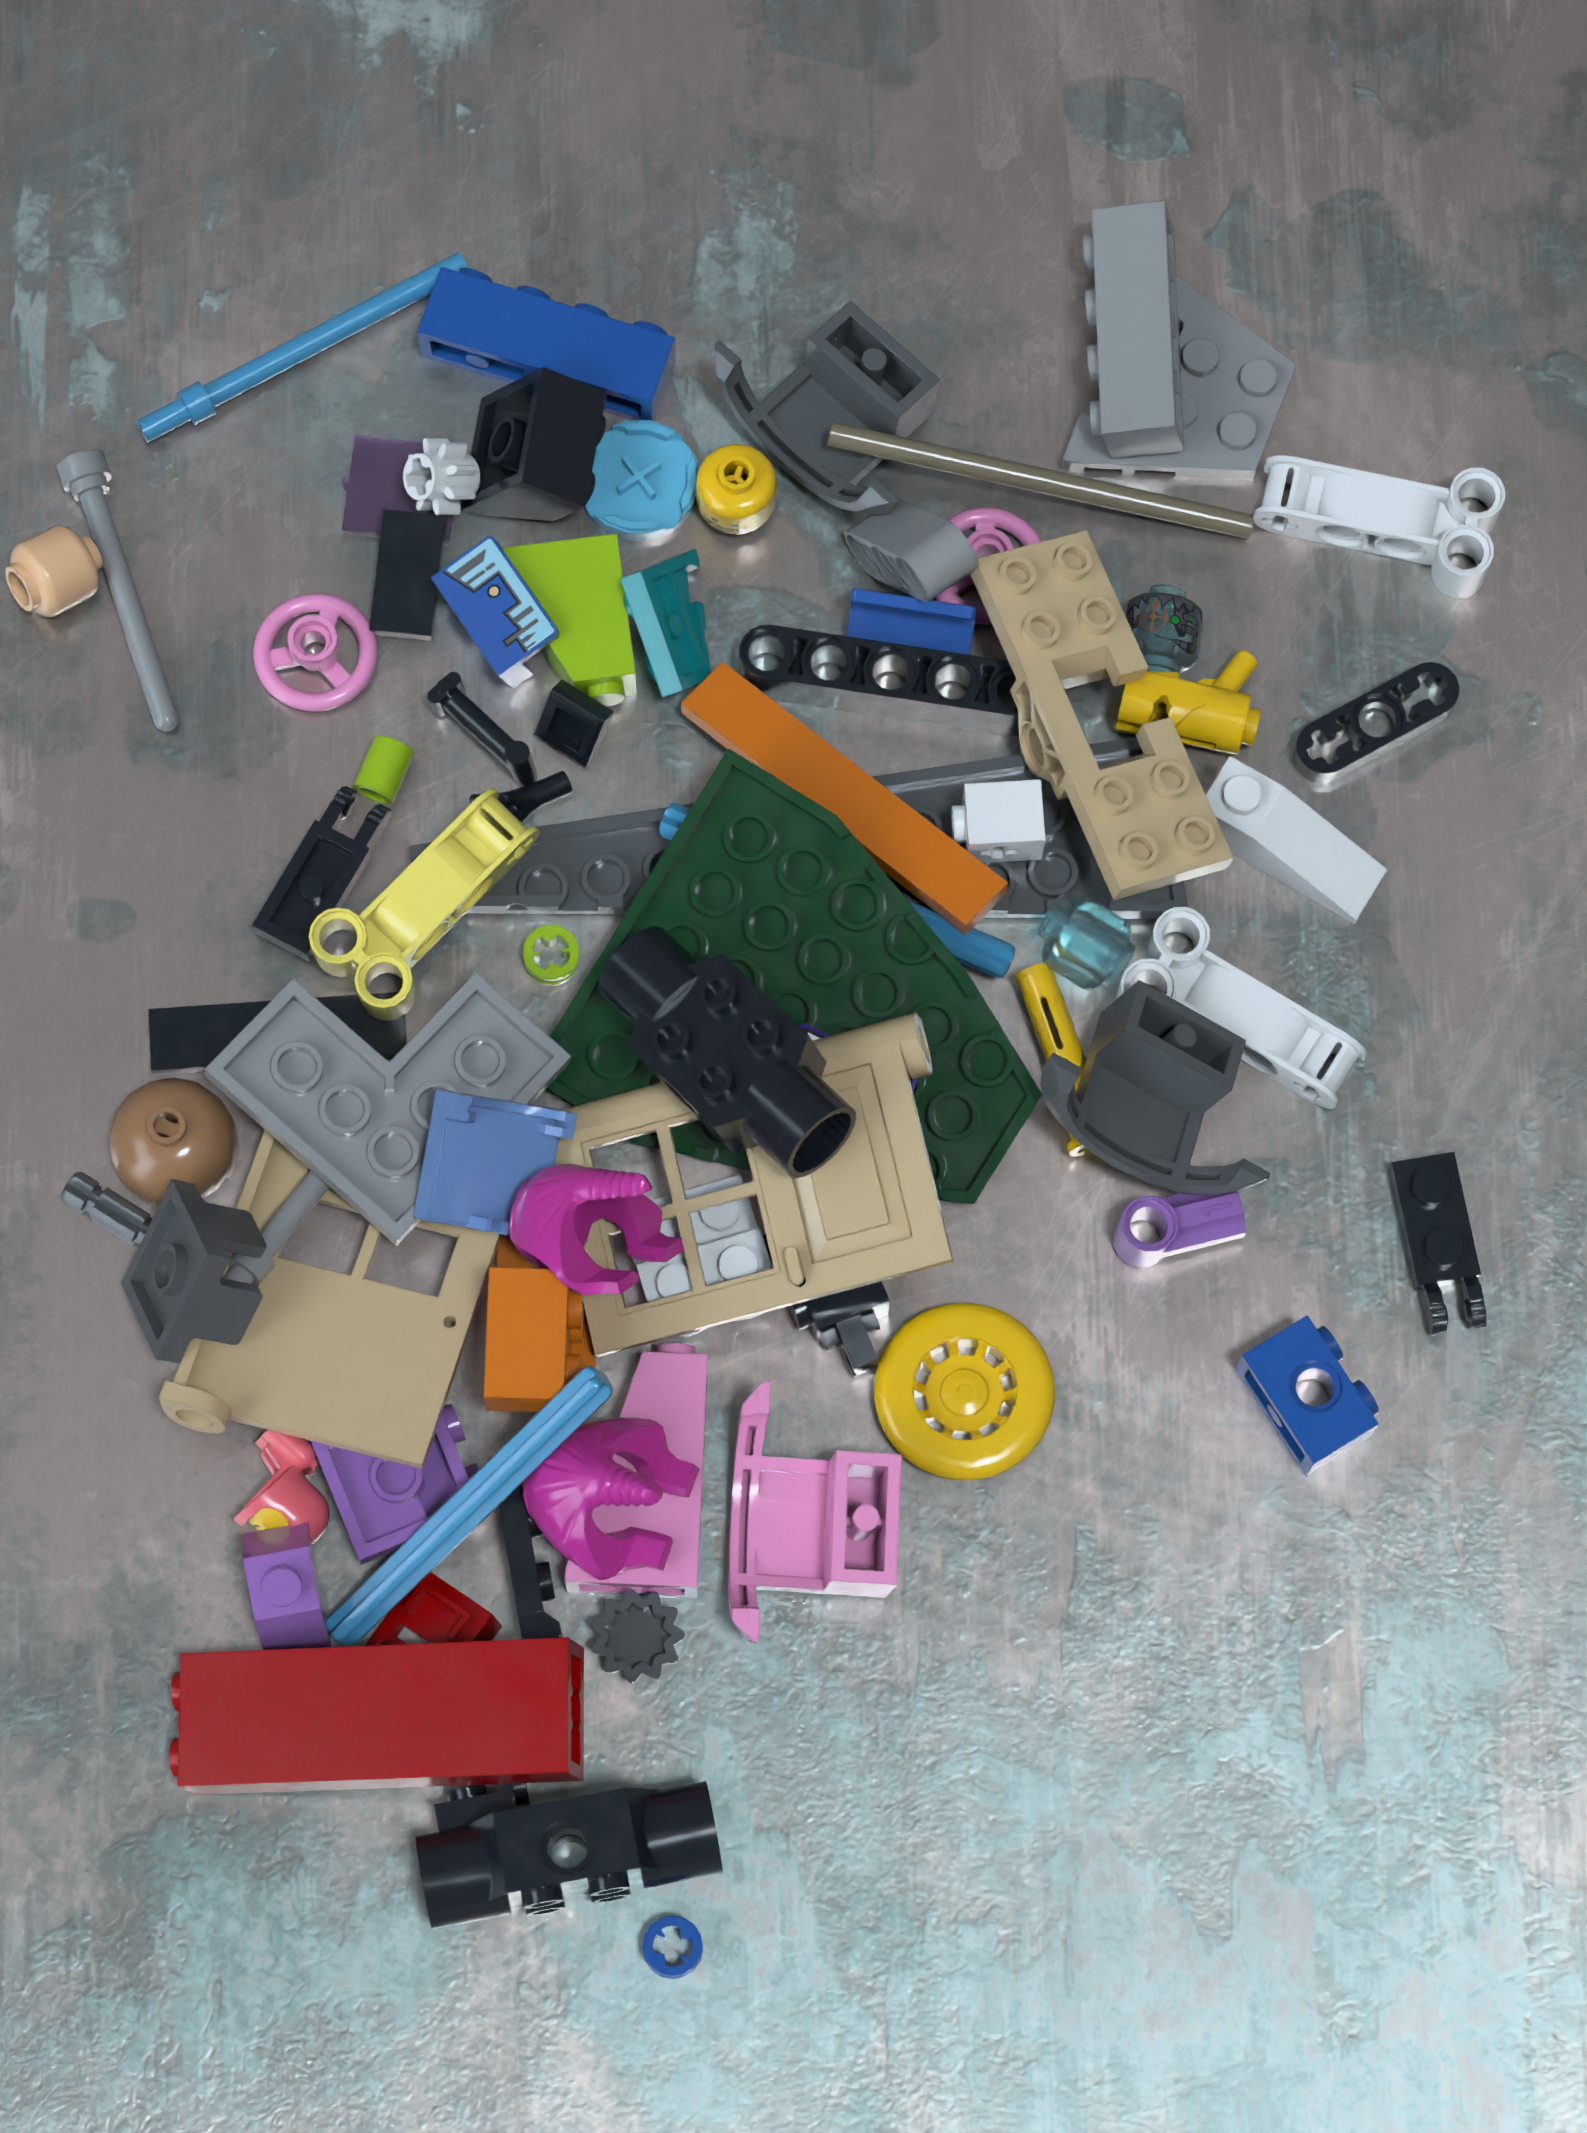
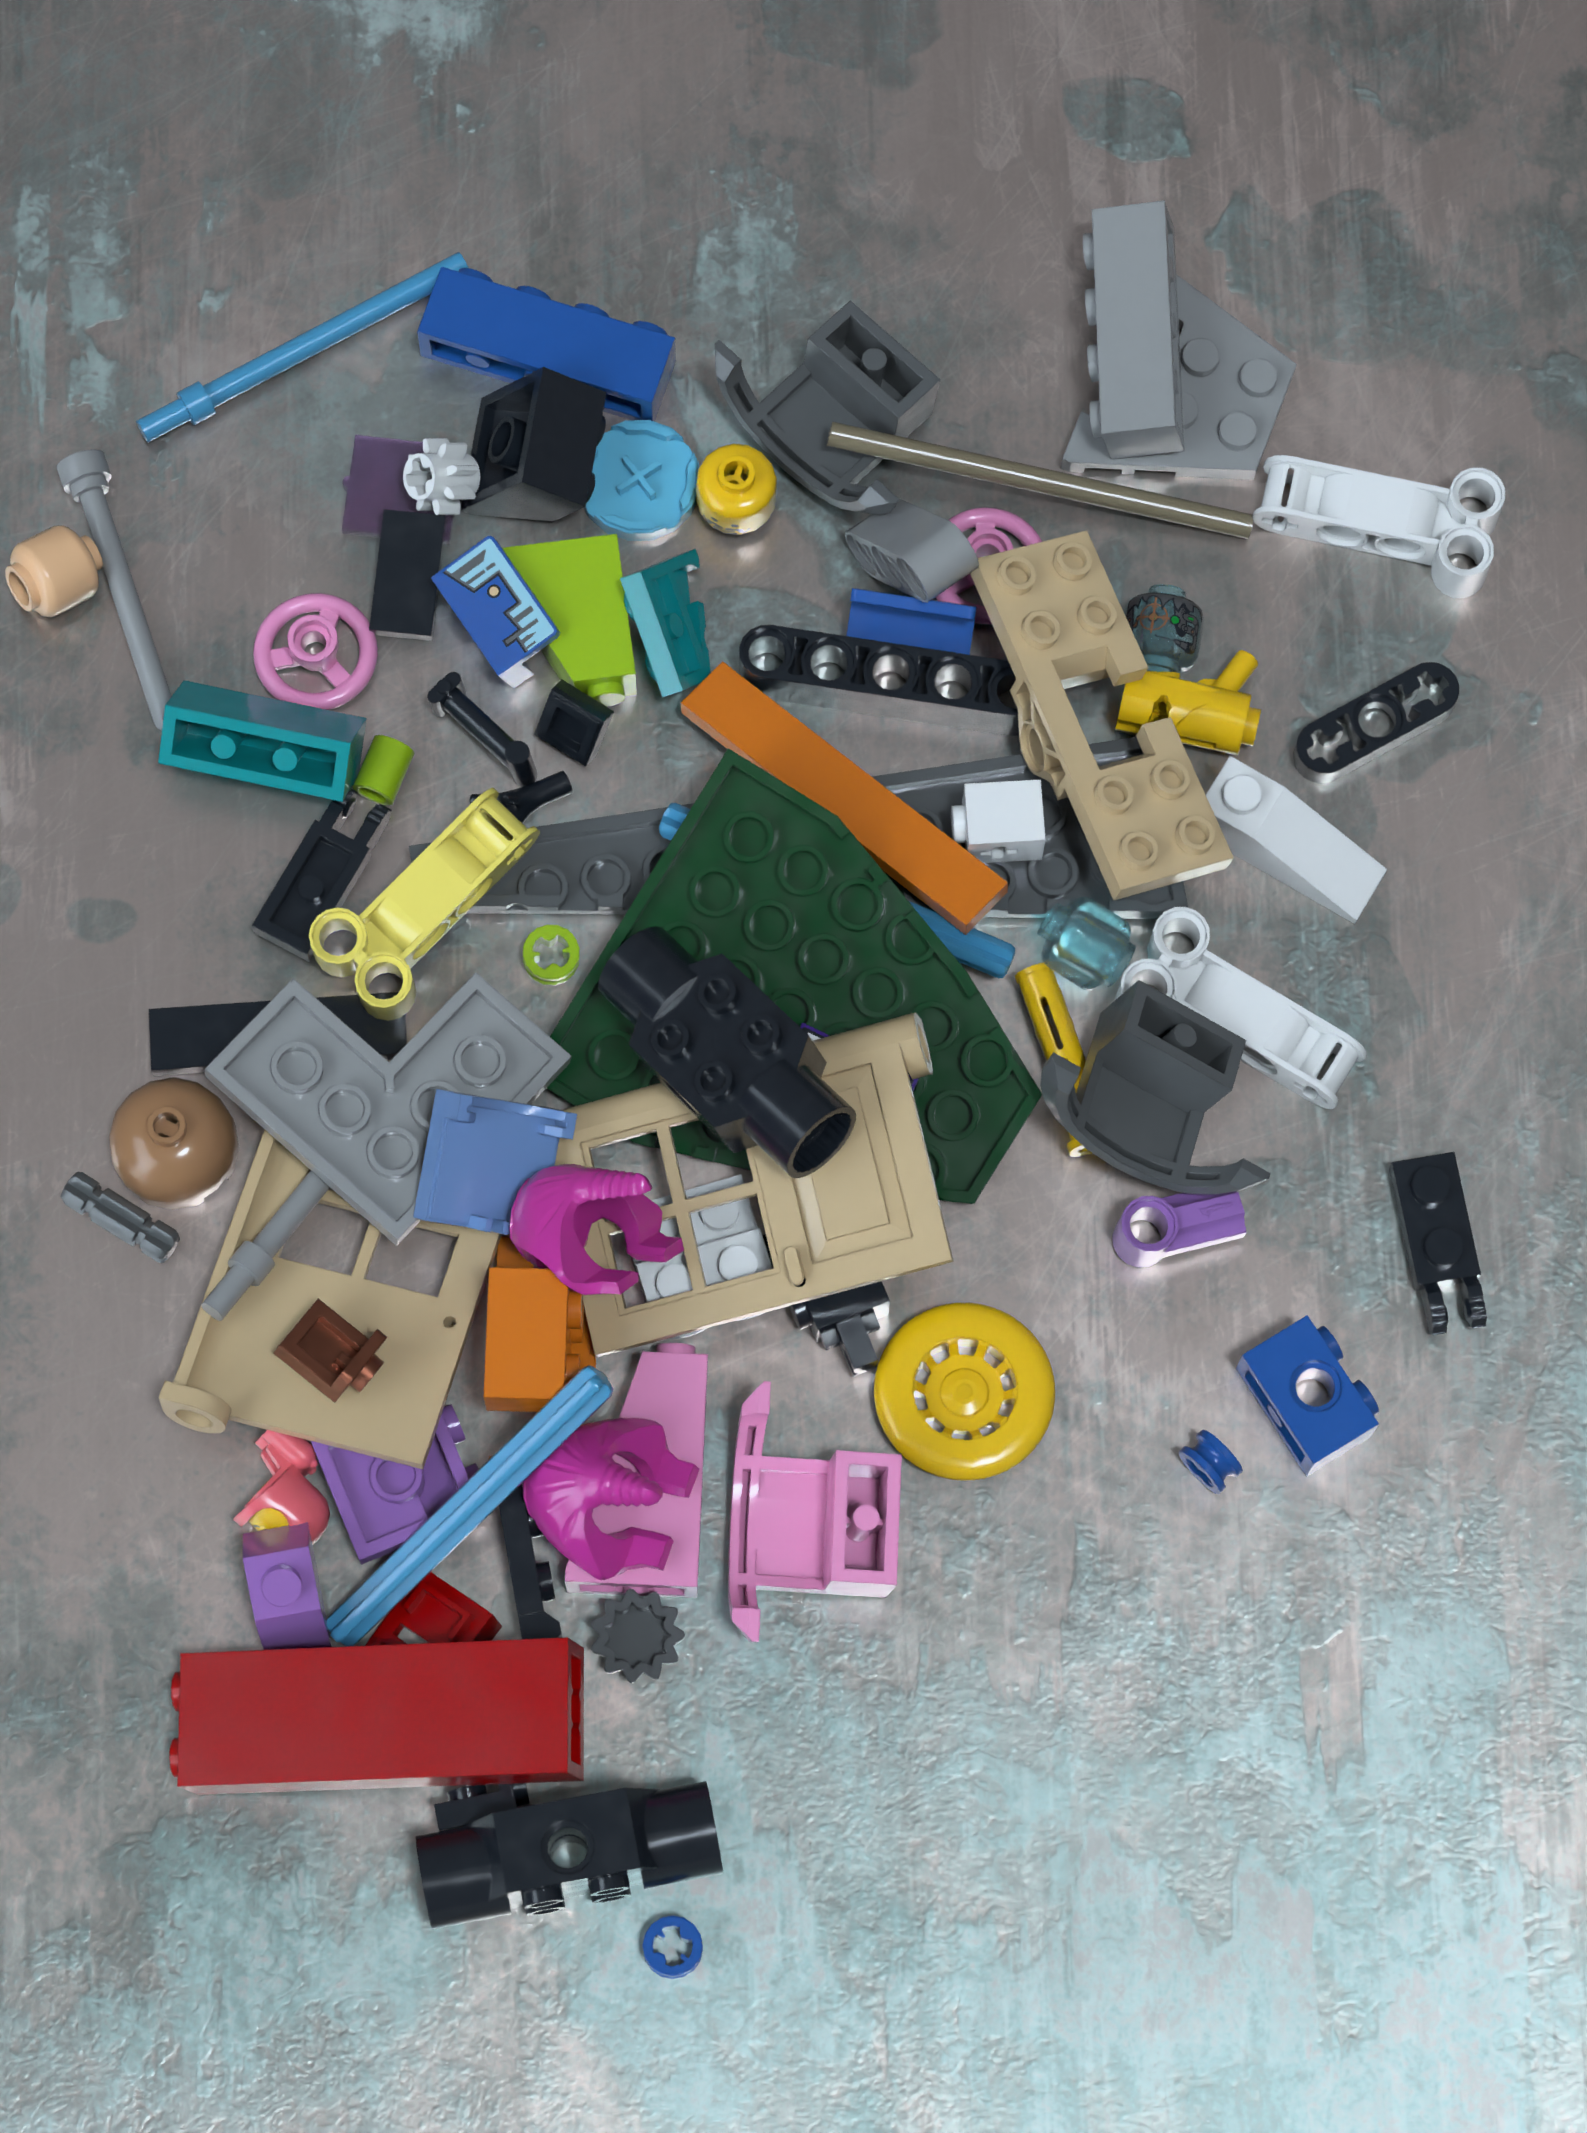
(180, 1269): dark grey panel -> none
(262, 740): none -> teal brick
(331, 1352): none -> copper bracket
(1210, 1461): none -> blue bush

